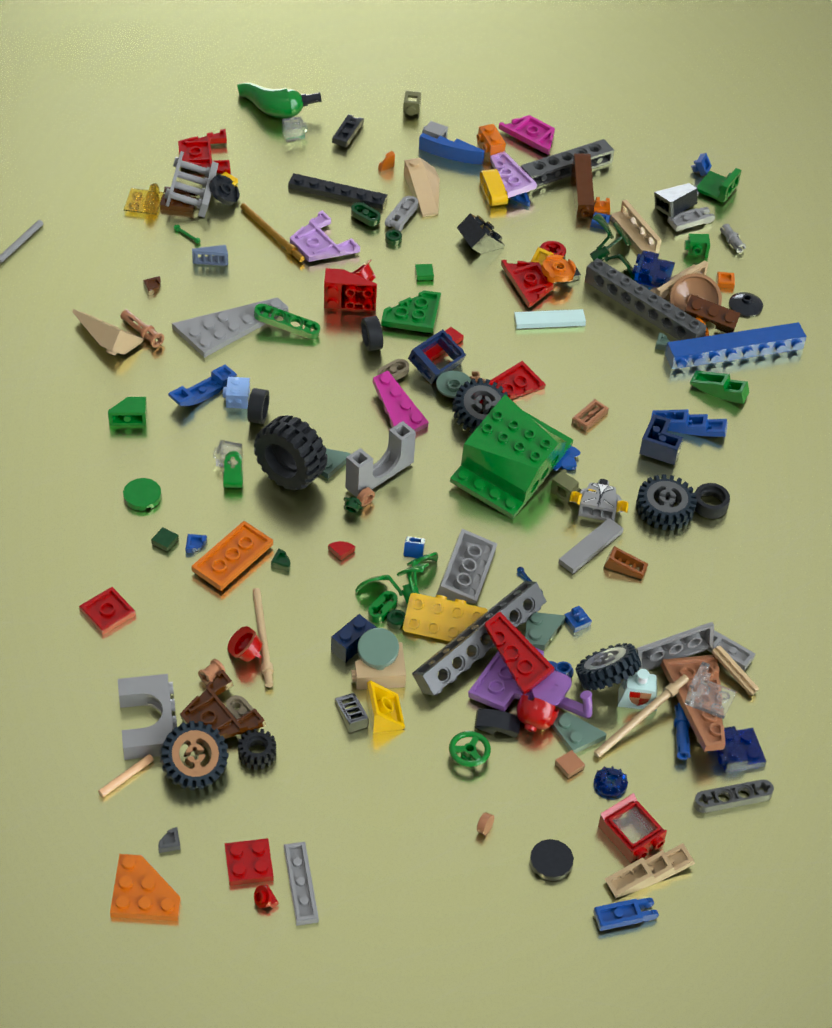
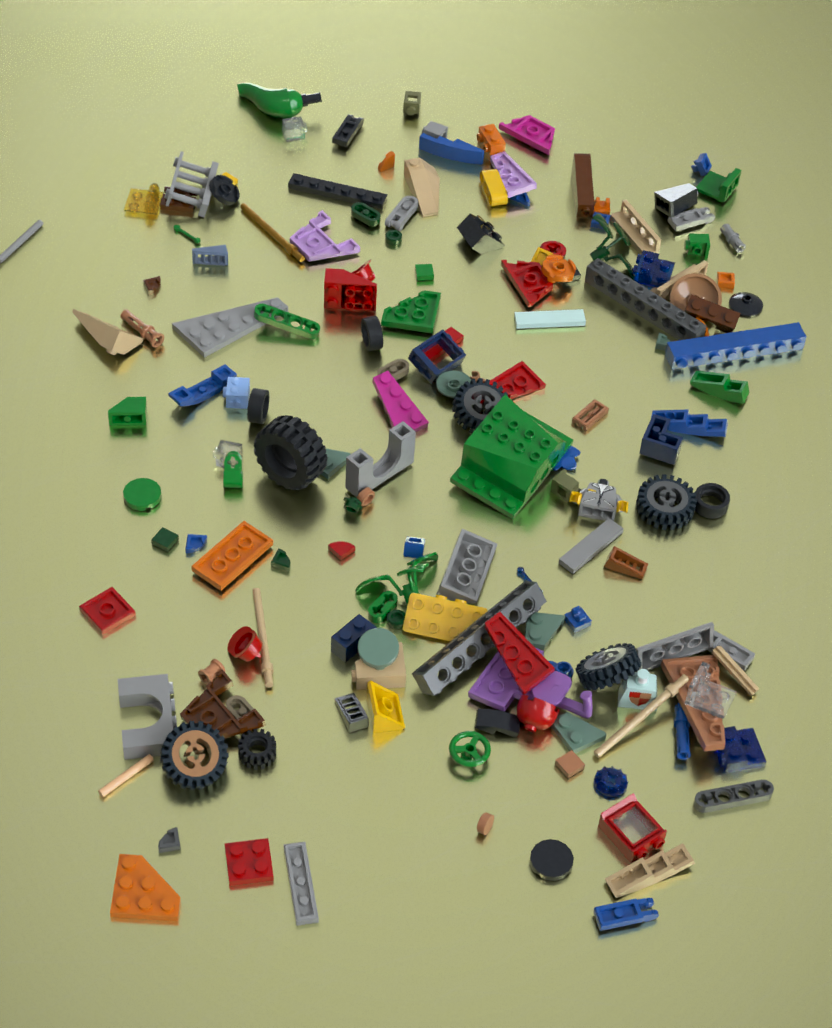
(198, 150): red wing -> none
(264, 897): red plate -> none
(560, 165): dark grey brick -> none

